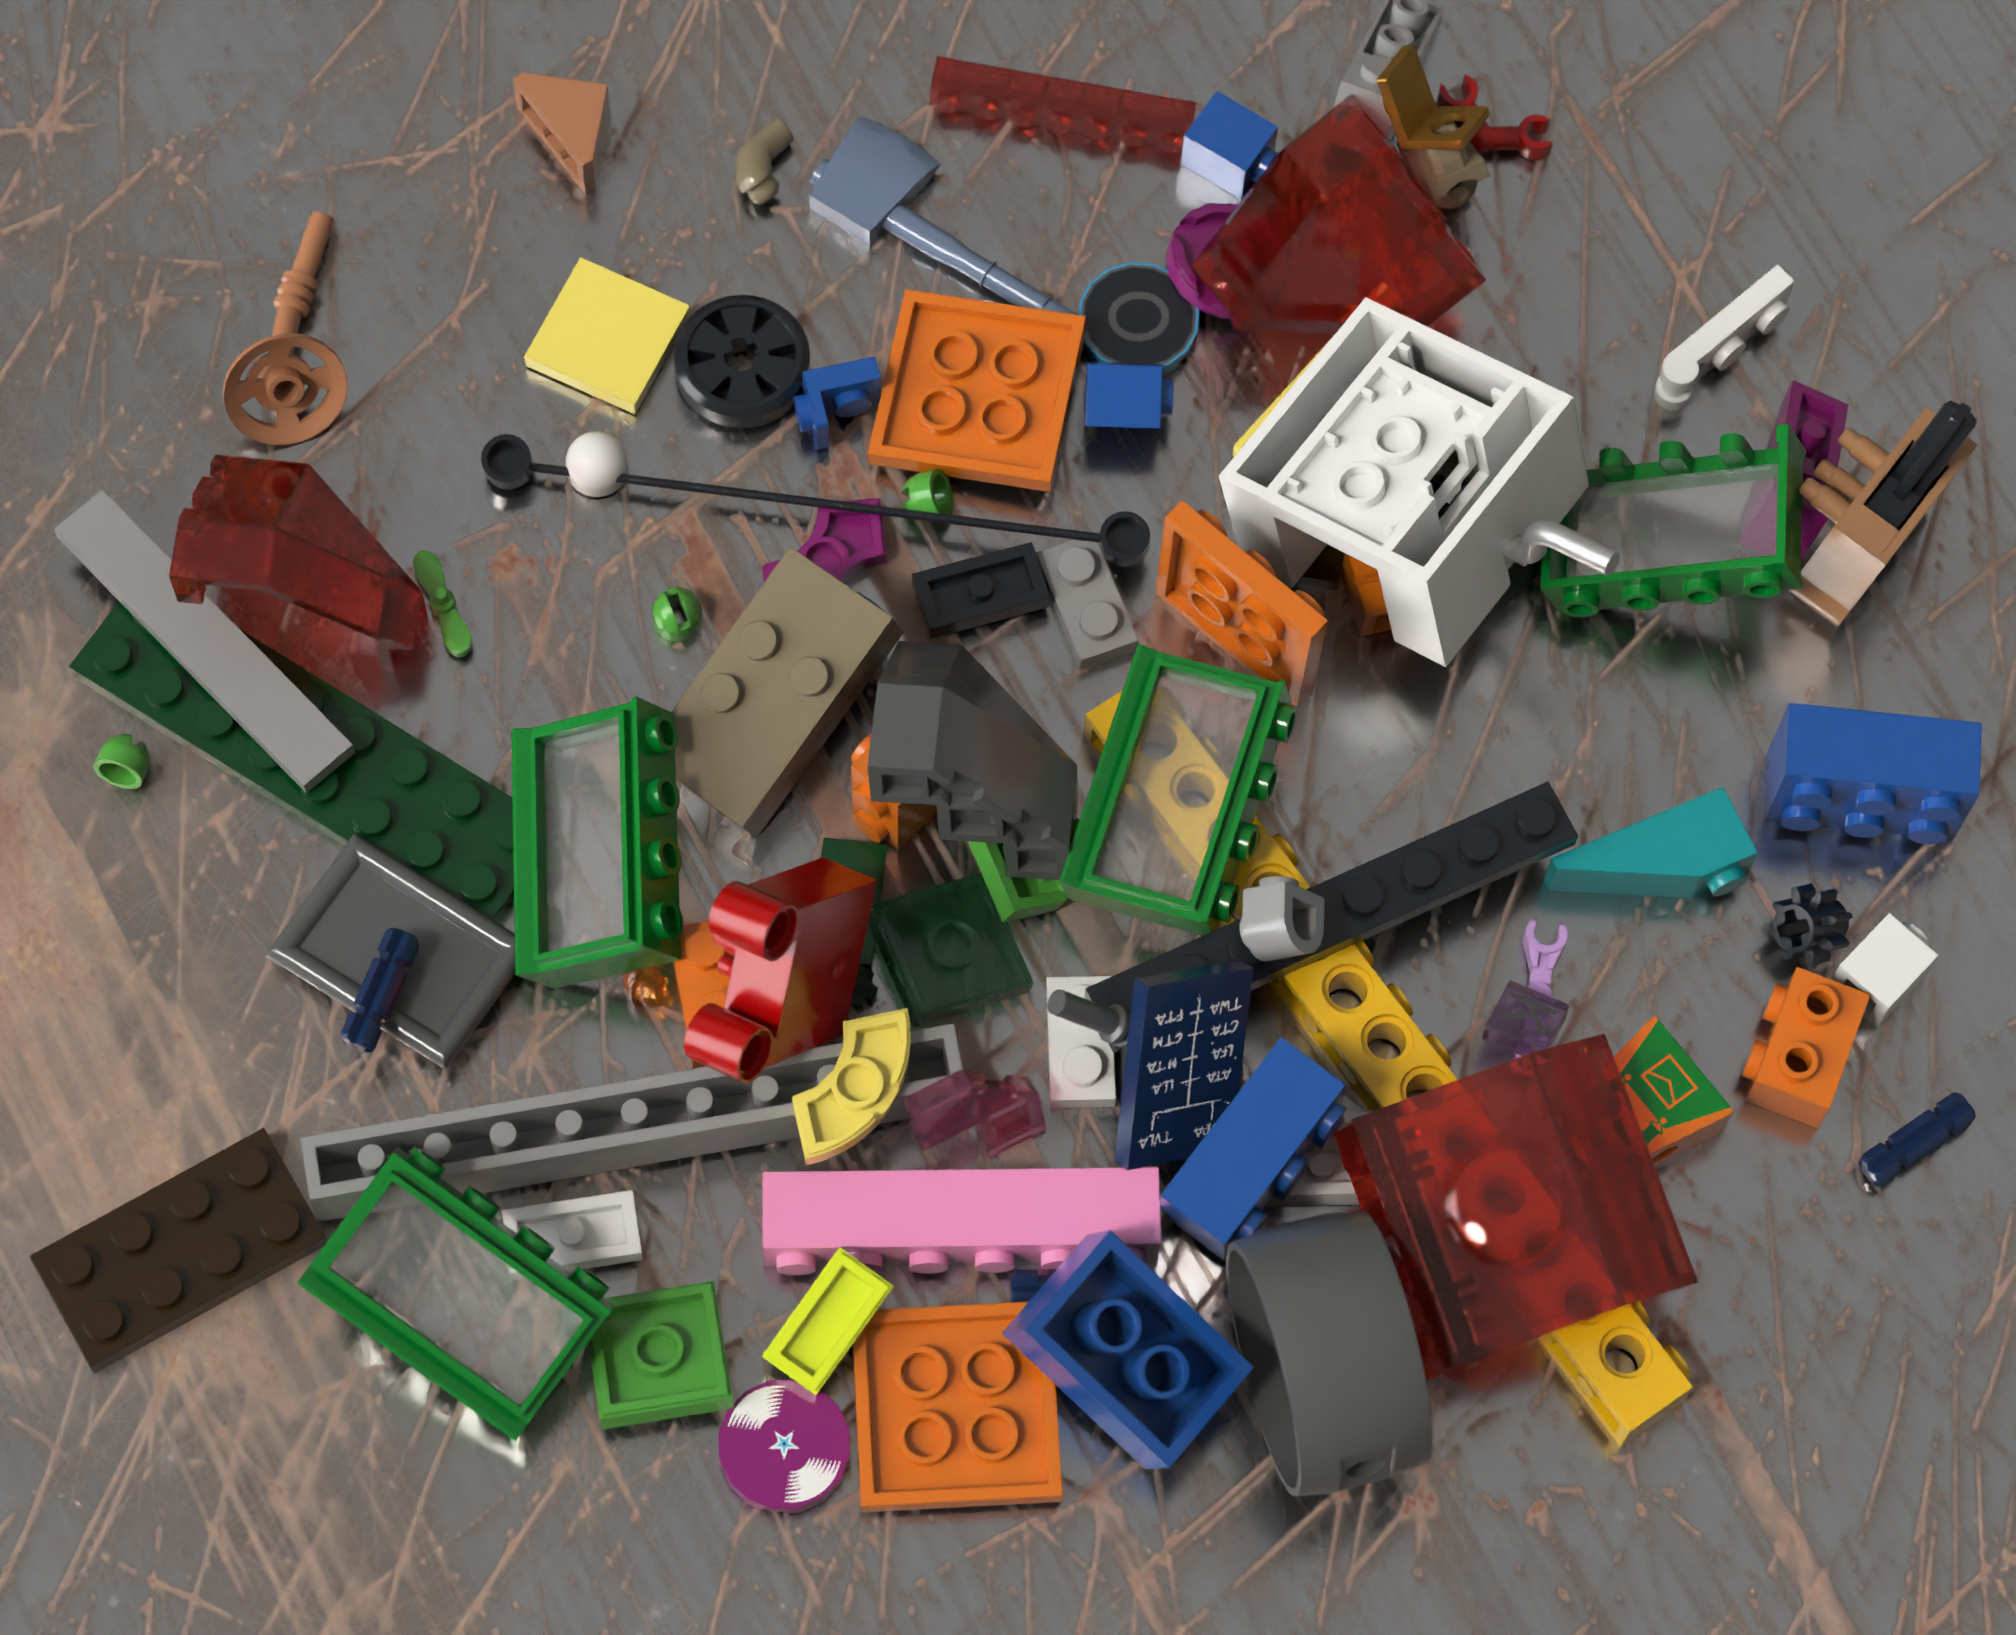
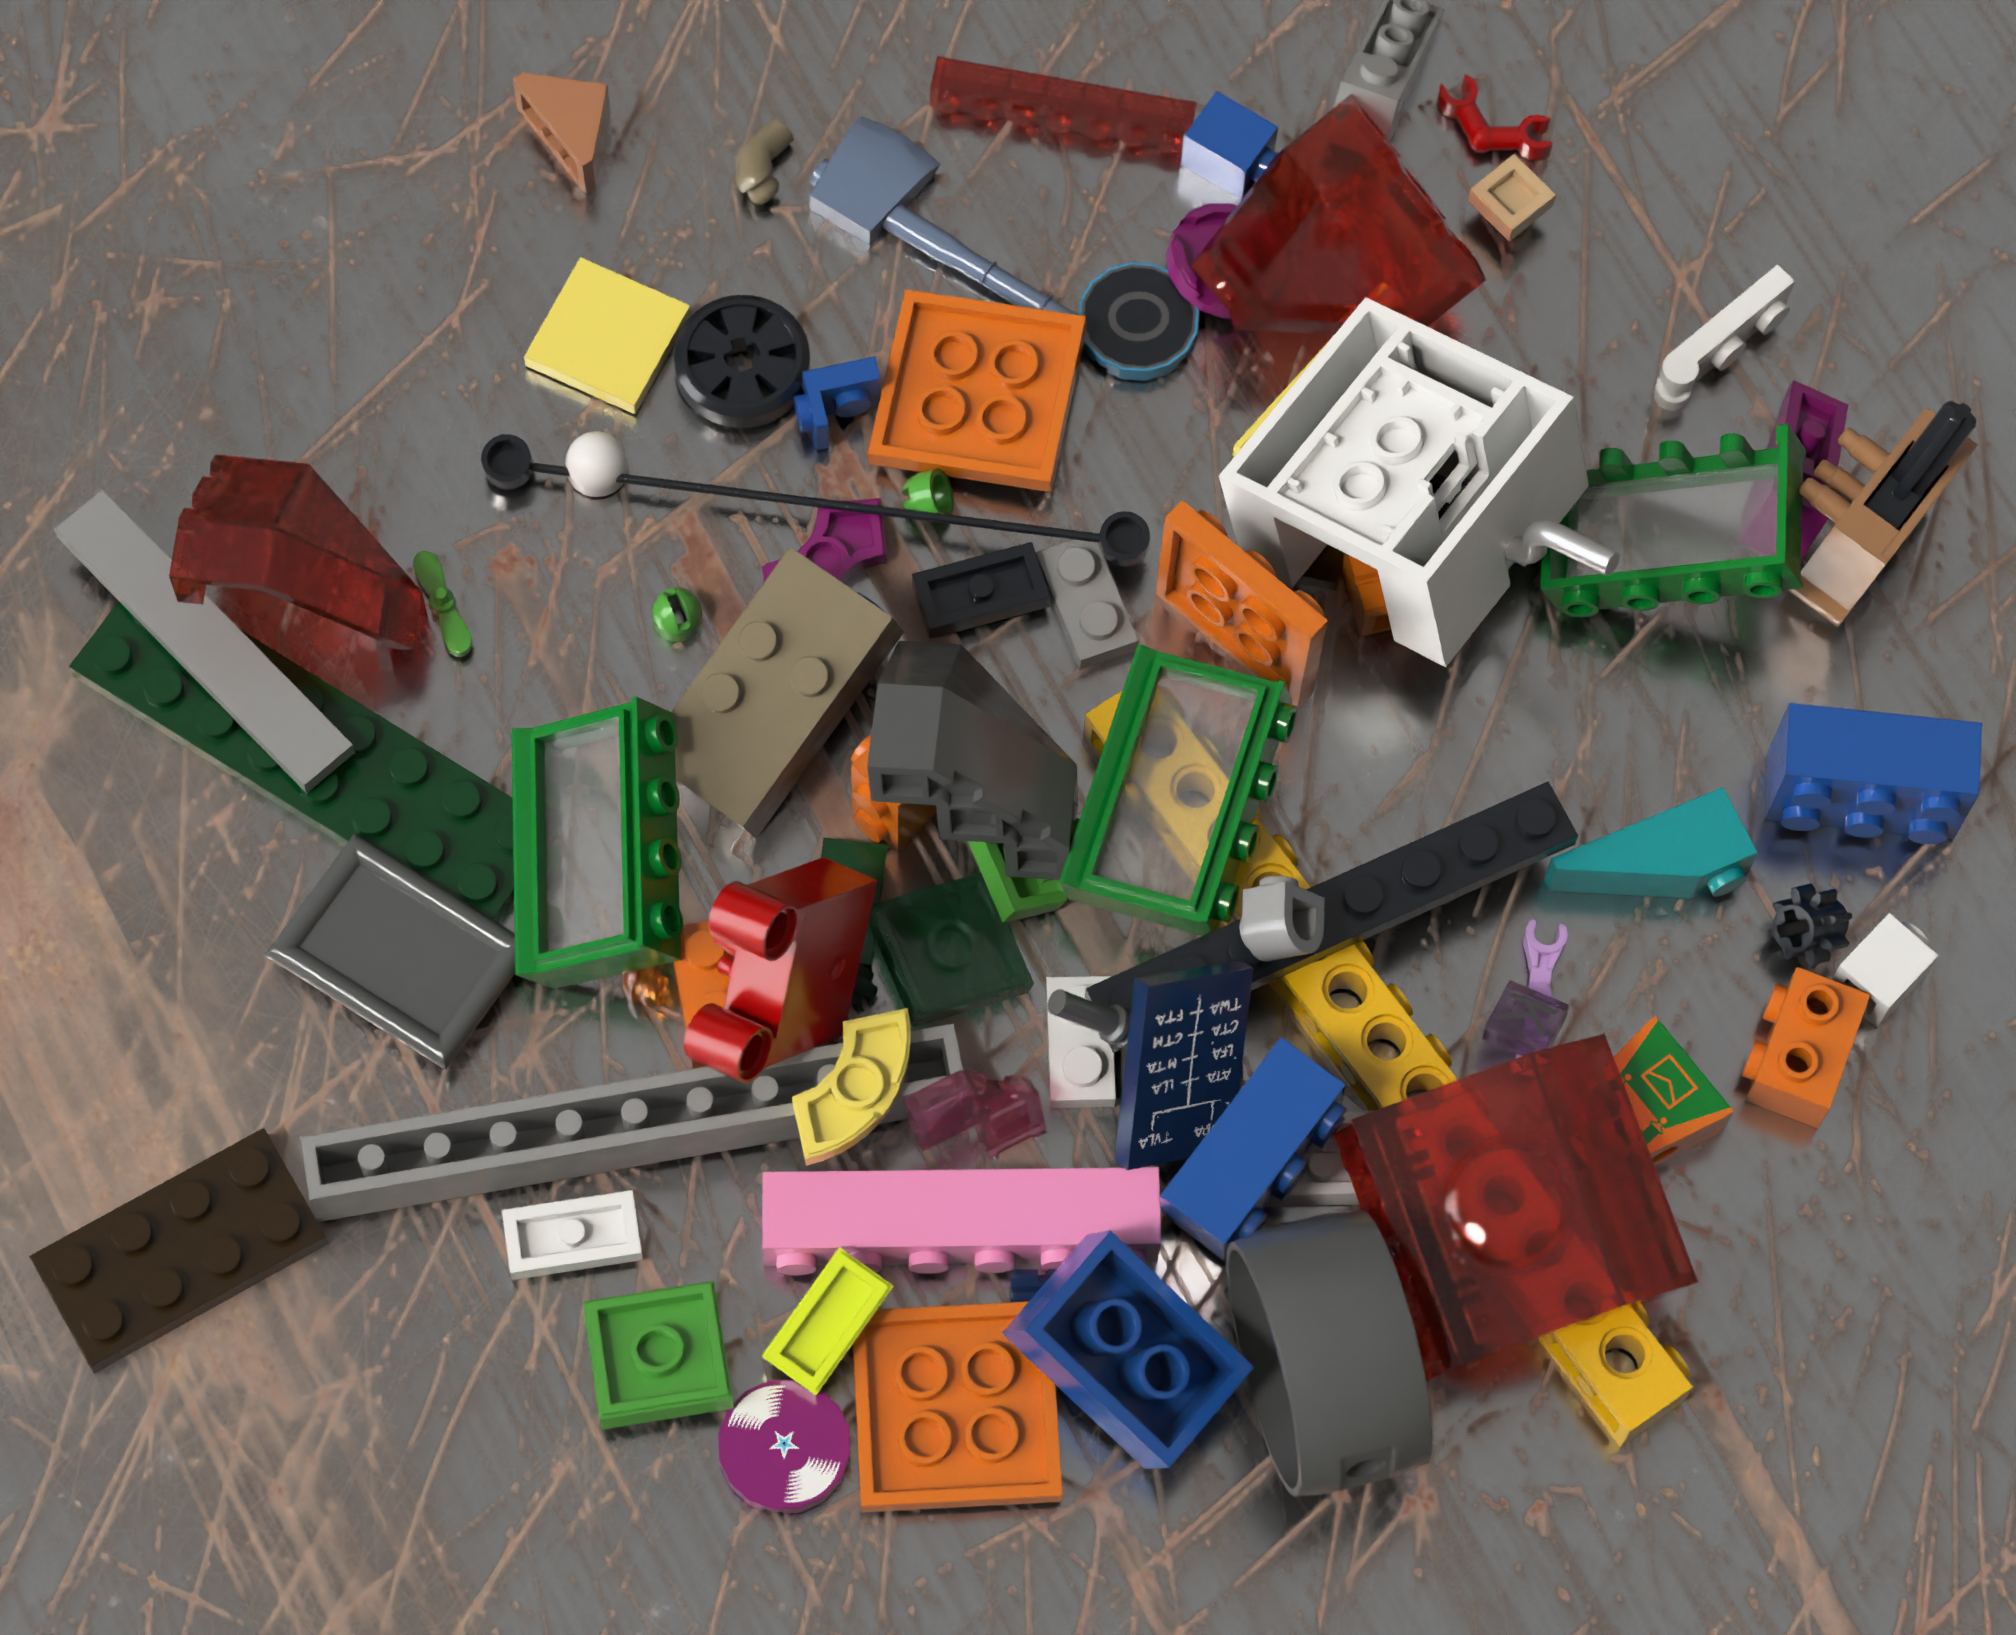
(122, 762): bright green hinge -> none
(282, 372): nougat dish -> none
(380, 990): dark blue axle -> none
(458, 1291): window -> none
(1126, 395): blue brick -> none
(1414, 111): pearl gold bracket -> none
(1447, 174): dark tan hips -> none
(1511, 197): none -> tan tile
(1917, 1139): dark blue axle -> none

